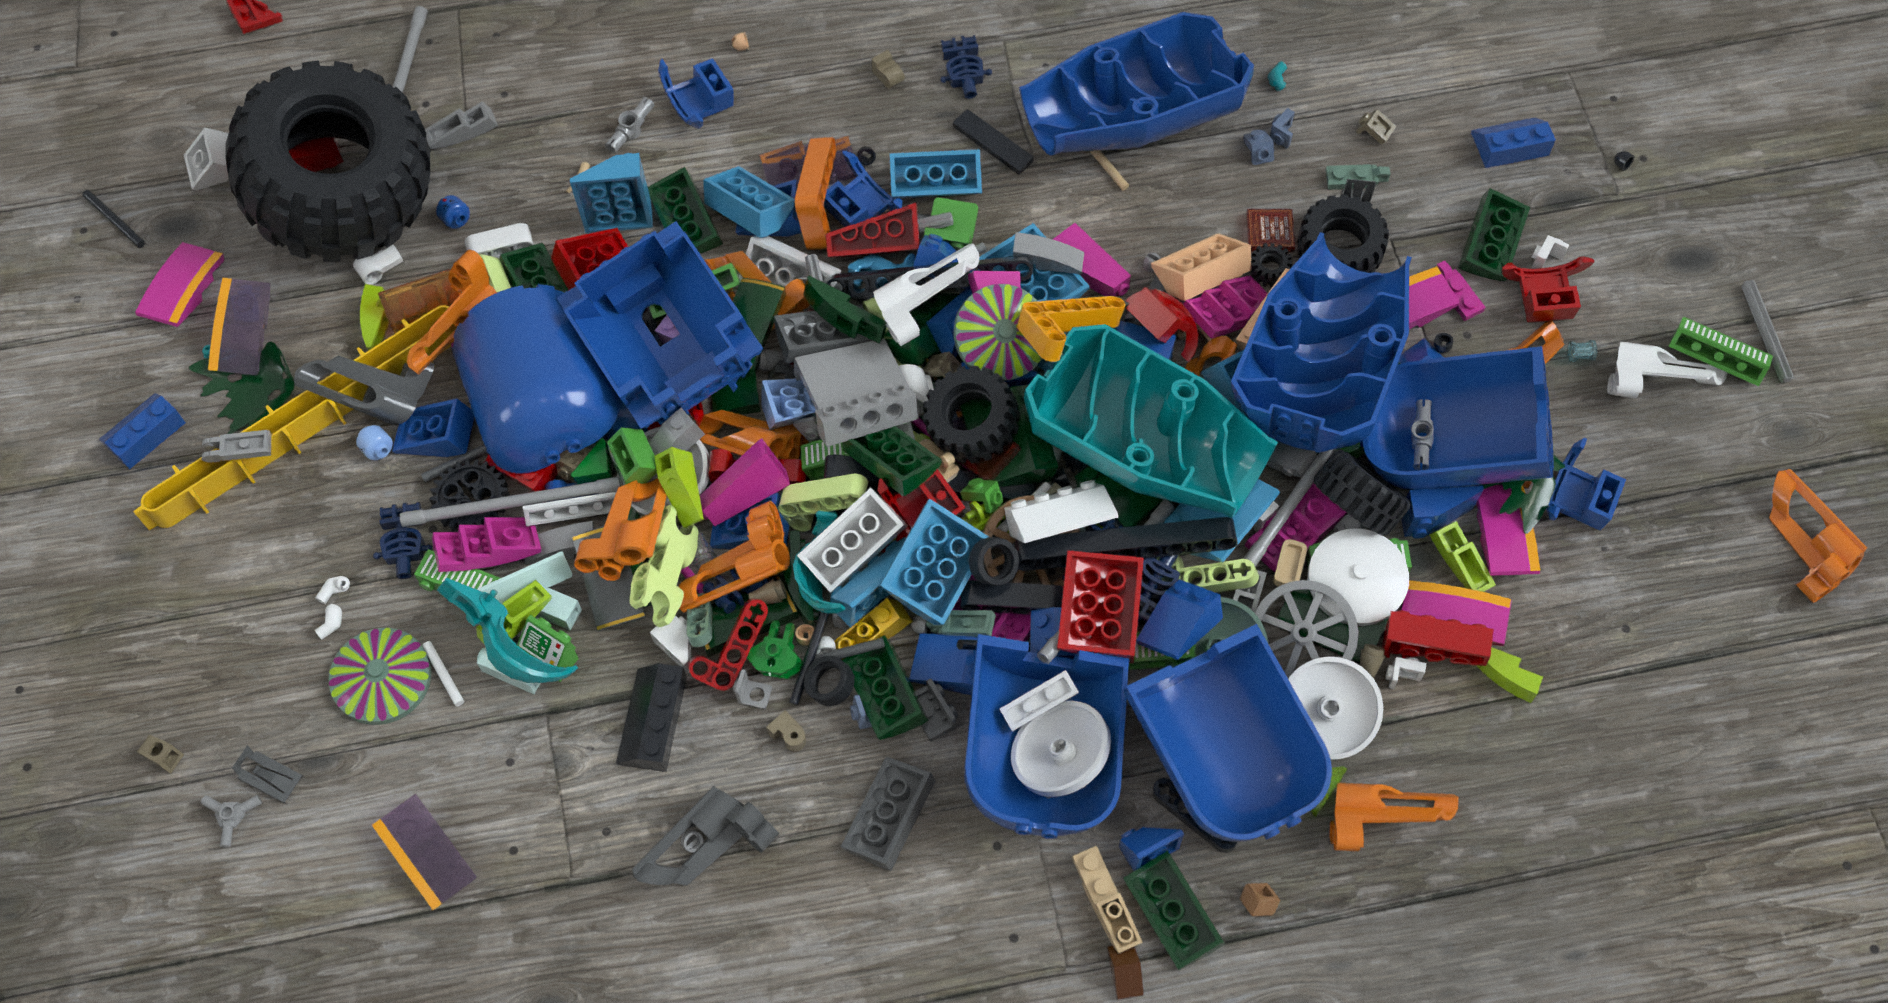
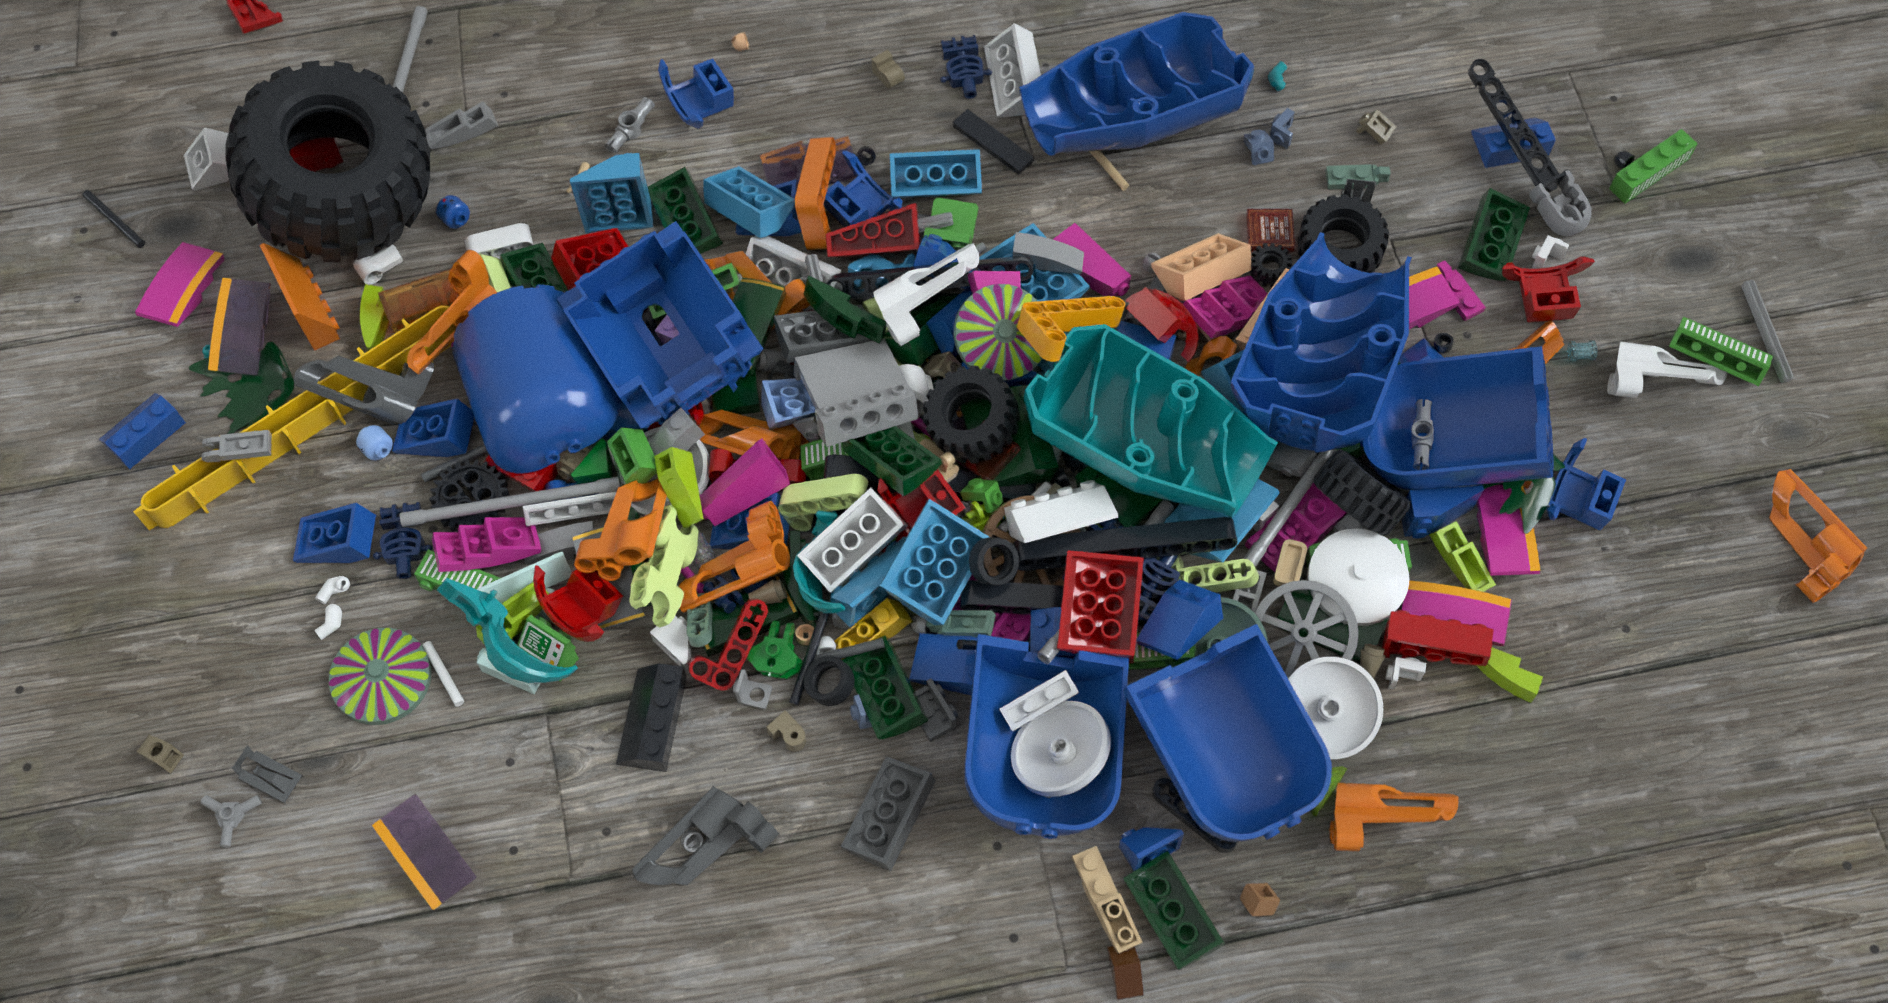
(303, 297): none -> orange slope
(335, 535): none -> blue slope
(579, 604): none -> red piece
(1012, 64): none -> white slope
(1565, 213): none -> piece
(1653, 166): none -> bright green brick

